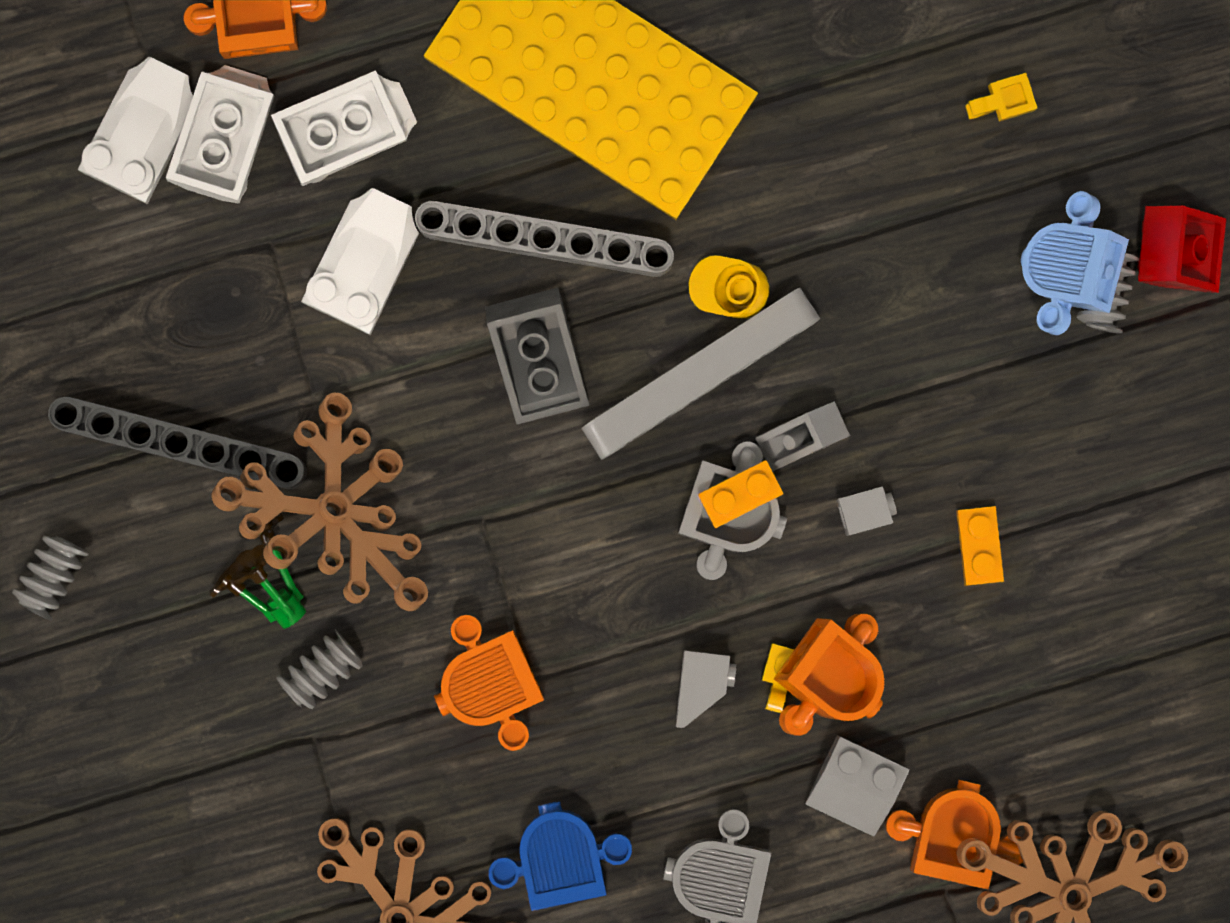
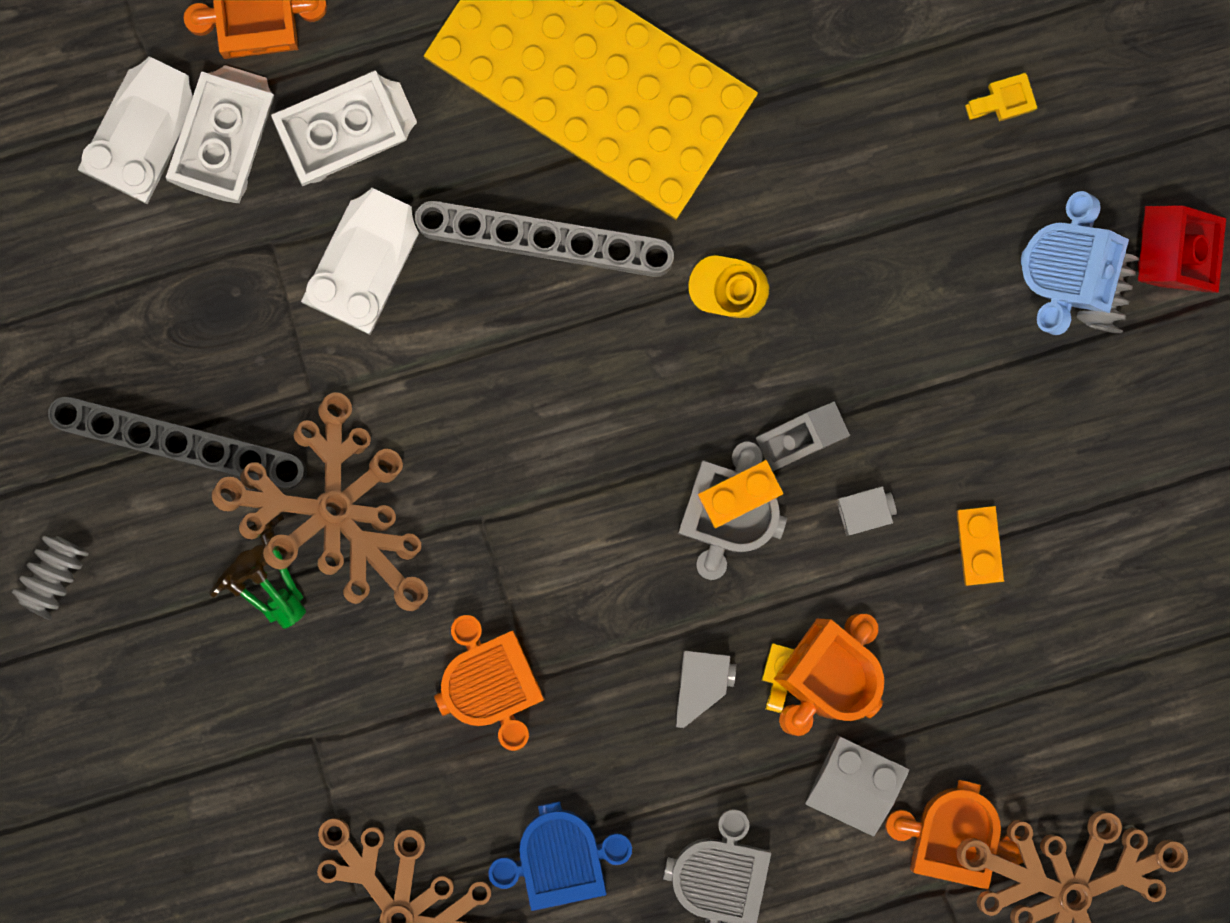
(320, 671): light grey piece -> none
(536, 355): dark grey slope -> none
(700, 373): light grey beam -> none

